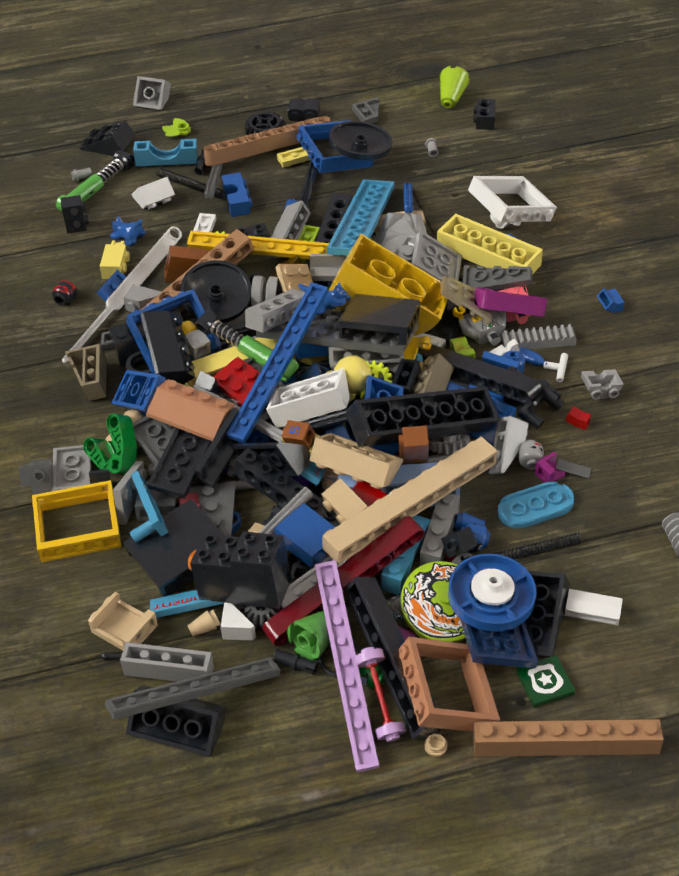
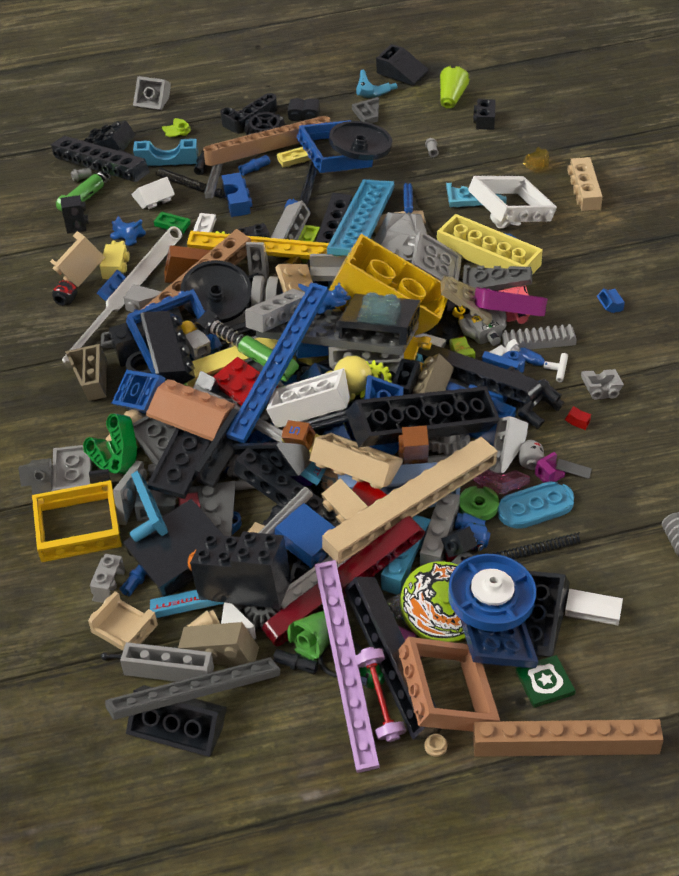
(78, 260): none -> tan panel
(100, 158): none -> black brick
(104, 575): none -> light grey window
(136, 577): none -> blue pin
(167, 220): none -> green plate
(228, 642): none -> dark tan wedge
(236, 120): none -> black beam
(254, 165): none -> blue pin
(257, 259): none -> light grey slope
(367, 90): none -> dark azure animal
(379, 309): none -> clear light blue slope
(400, 65): none -> black slope
(462, 197): none -> medium azure wing
(486, 496): none -> bright green plate
(502, 483): none -> clear pink plate
(537, 160): none -> clear yellow hair
(585, 184): none -> tan brick

